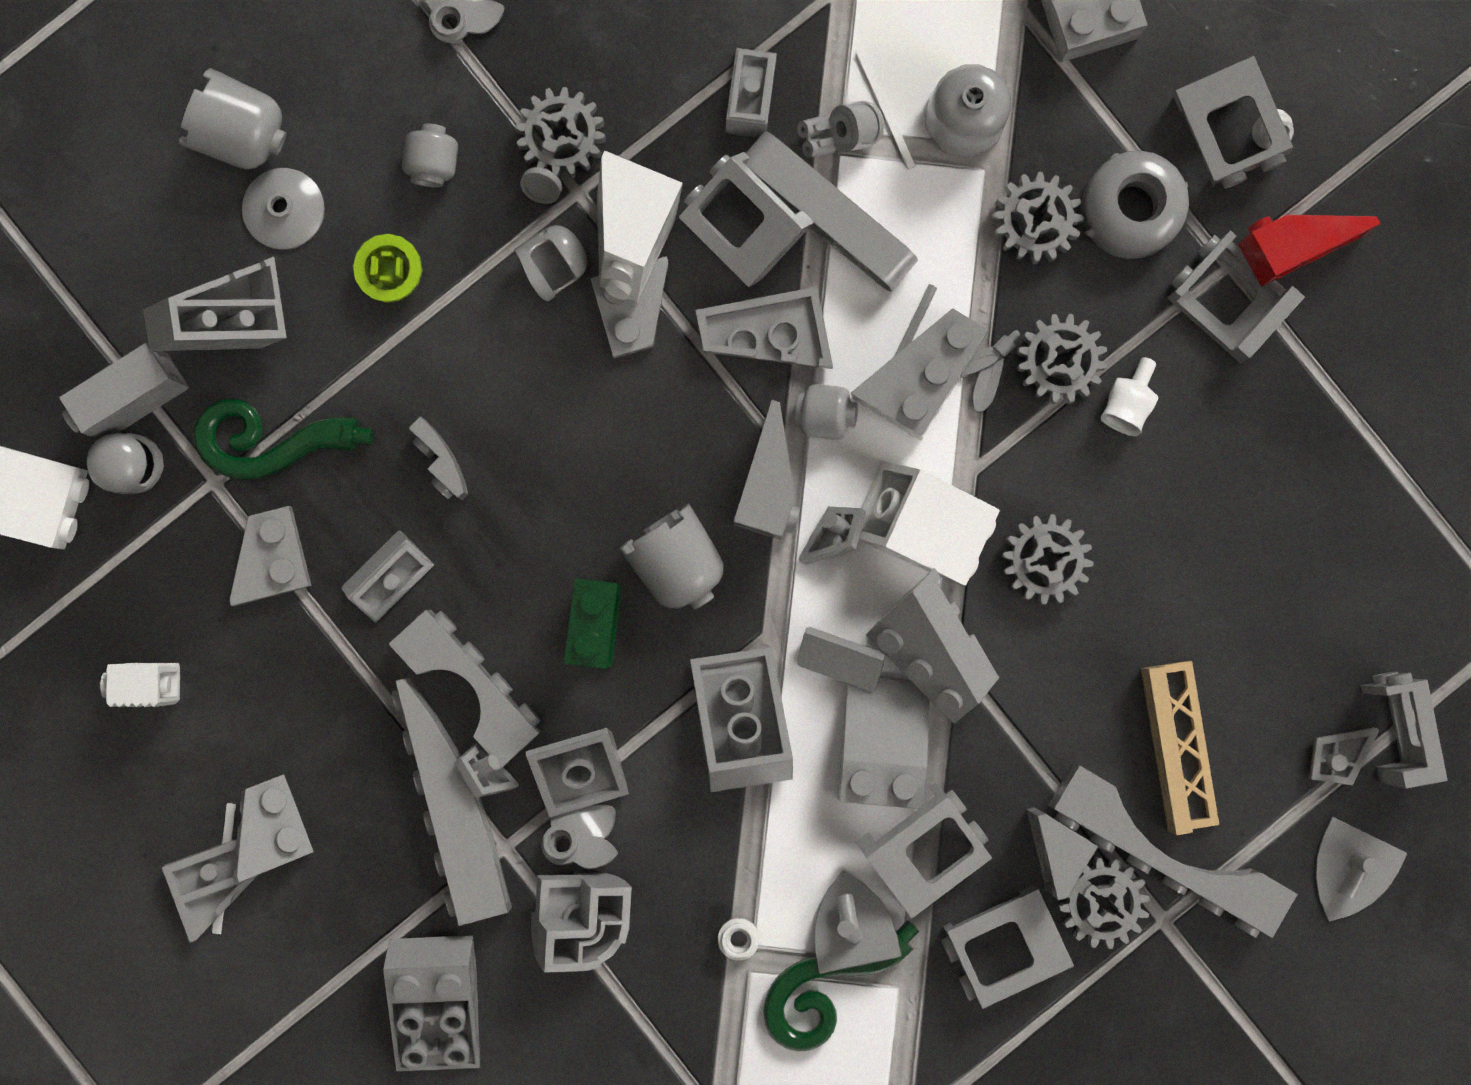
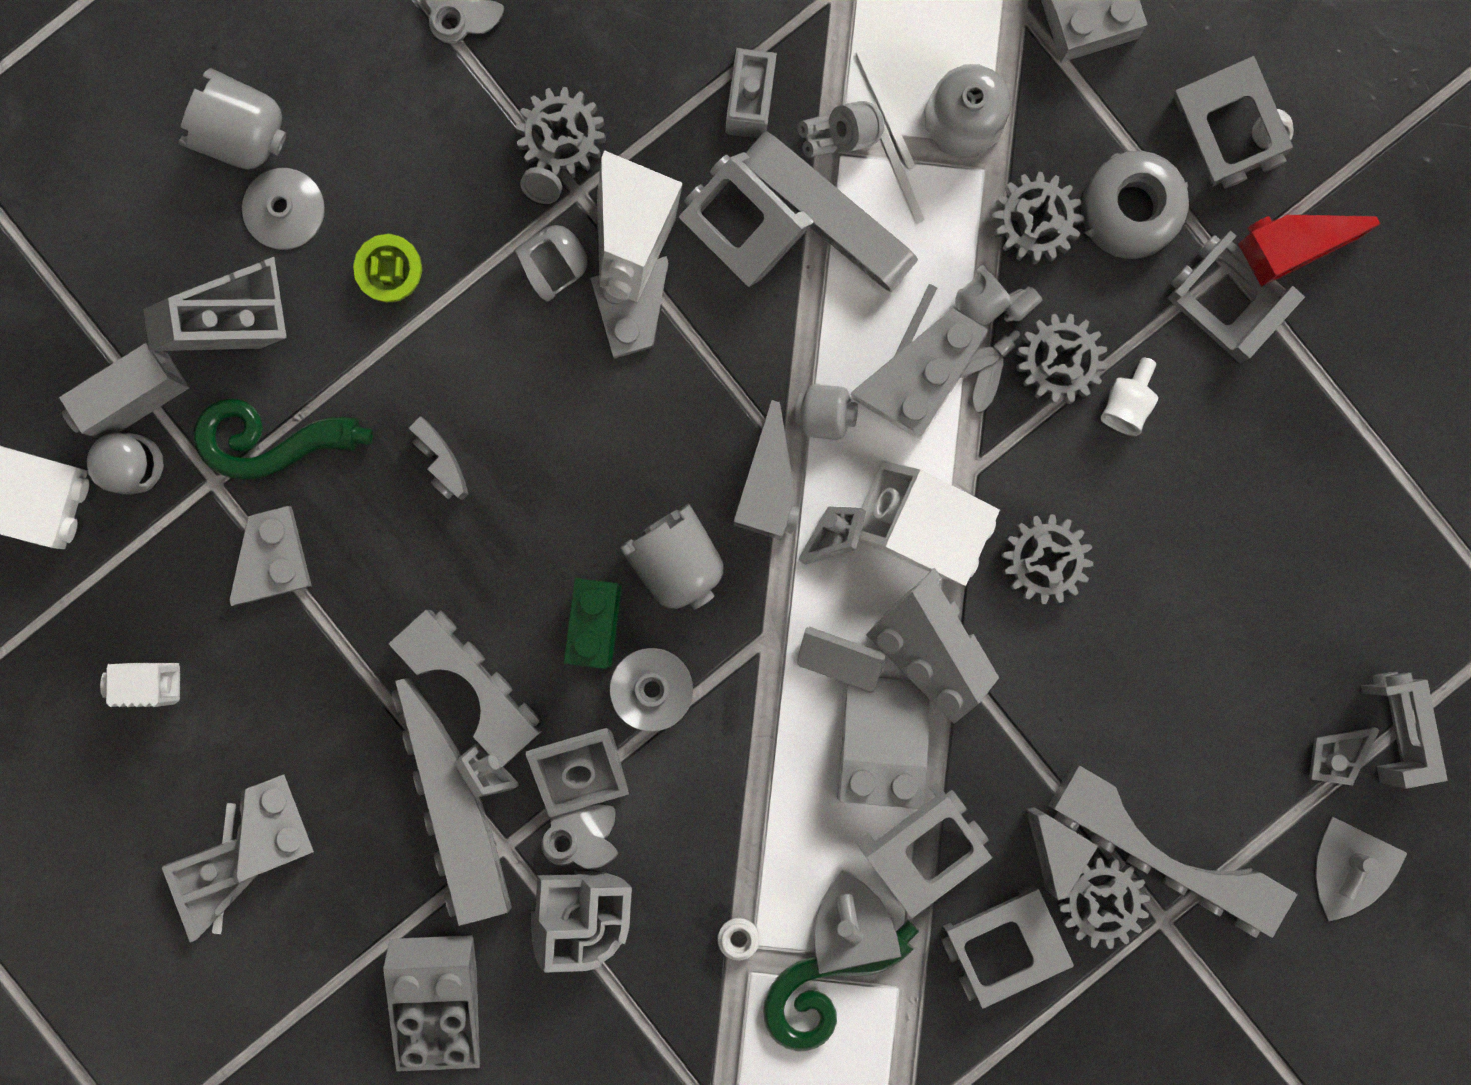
(387, 576): light grey slope -> none
(429, 156): light grey head -> none
(651, 712): none -> light grey dish
(742, 719): light grey slope -> none
(769, 328): light grey wing -> none
(901, 175): none -> white piece
(987, 299): none -> light grey piece
(1167, 752): tan fence -> none

